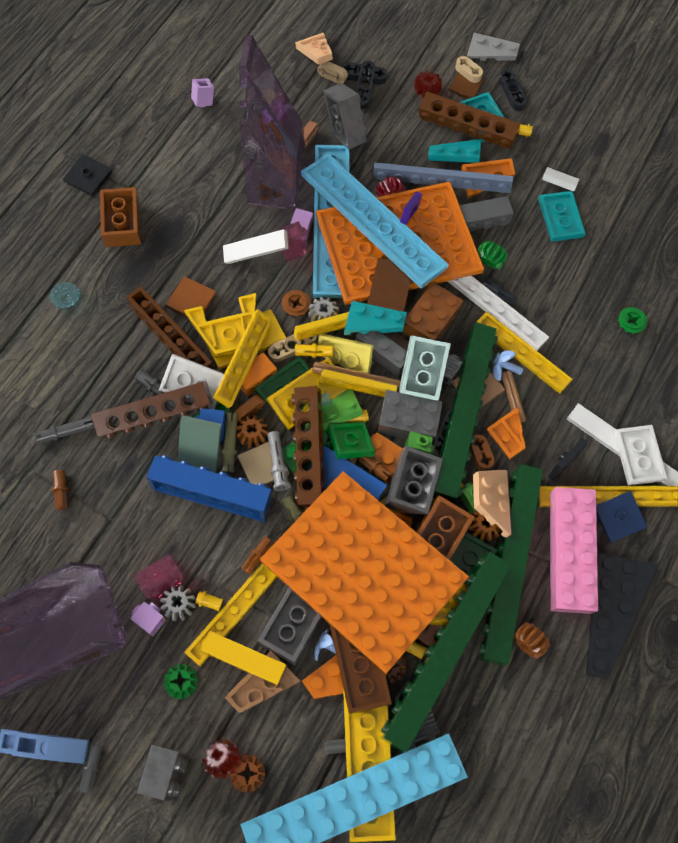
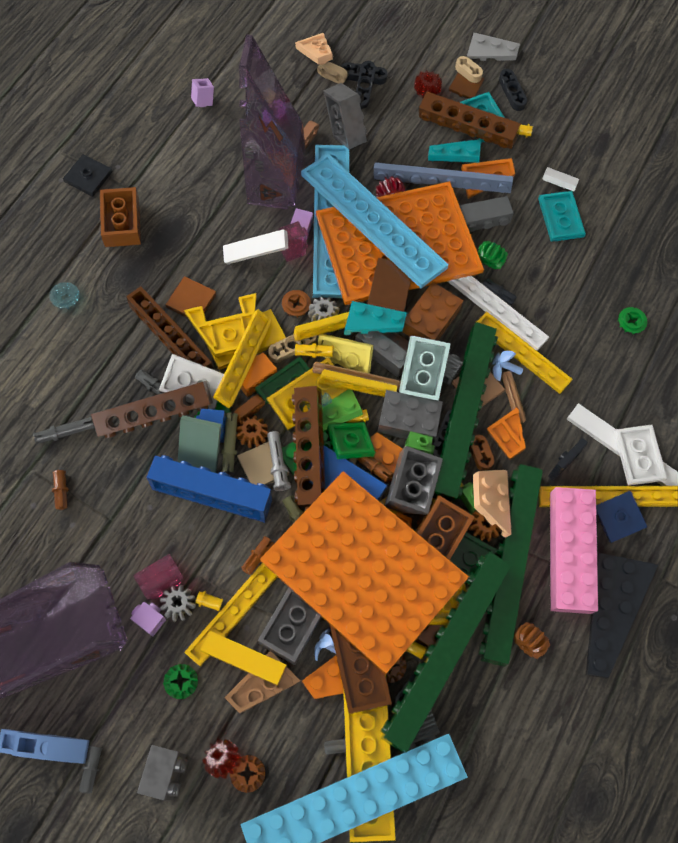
(411, 207): dark purple tile -> none

